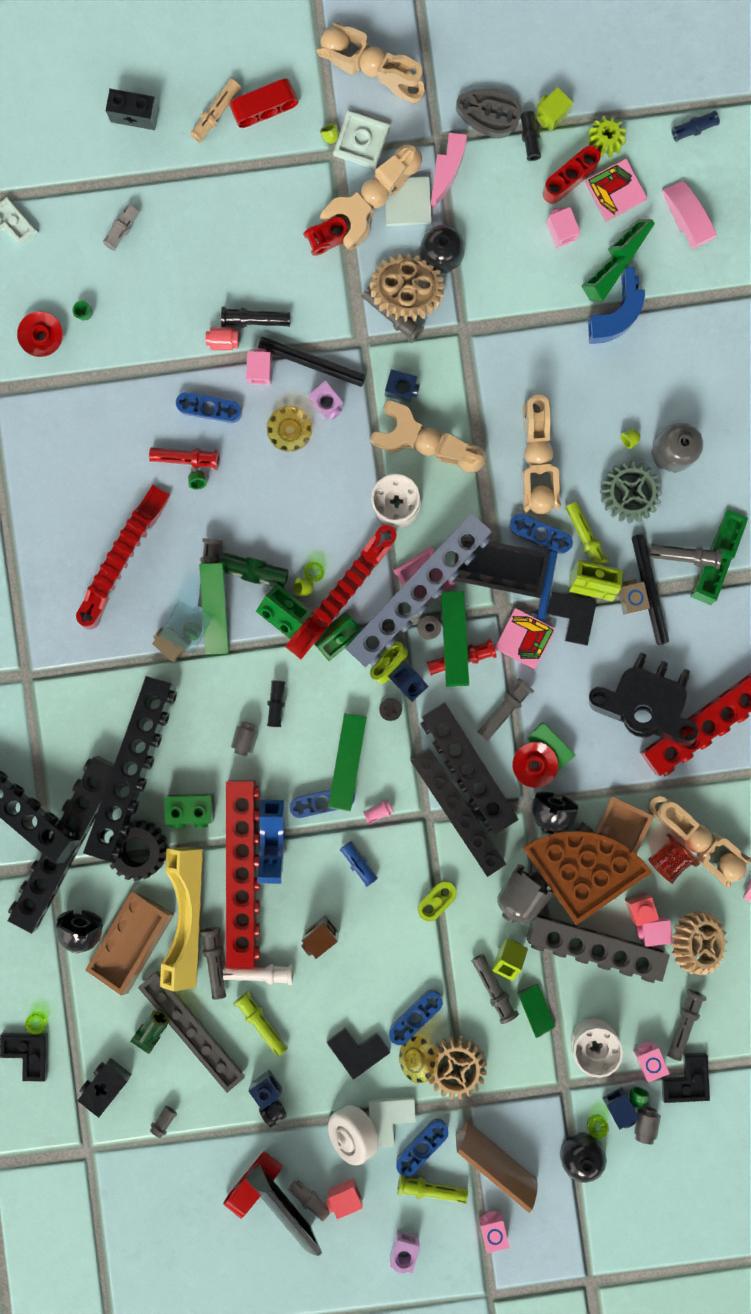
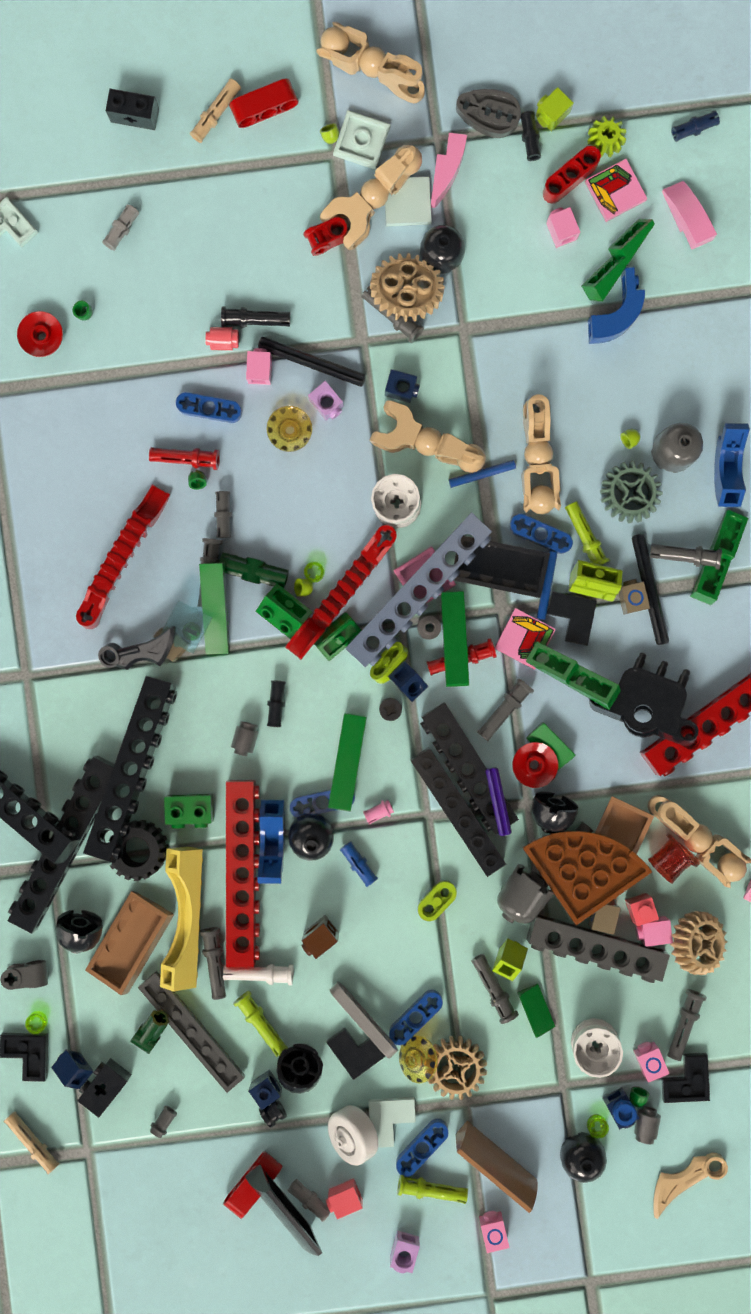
(28, 975): none -> dark grey piece
(31, 1142): none -> tan pin
(72, 1069): none -> dark blue brick
(153, 651): none -> black piece
(223, 514): none -> dark grey pin
(299, 1068): none -> black cylinder
(311, 836): none -> black cylinder
(363, 1020): none -> light grey beam
(483, 473): none -> blue bar
(498, 801): none -> dark purple axle
(573, 675): none -> green slope
(605, 918): none -> dark tan brick
(624, 1112): none -> blue tile
(672, 1185): none -> tan piece
(728, 465): none -> blue arch

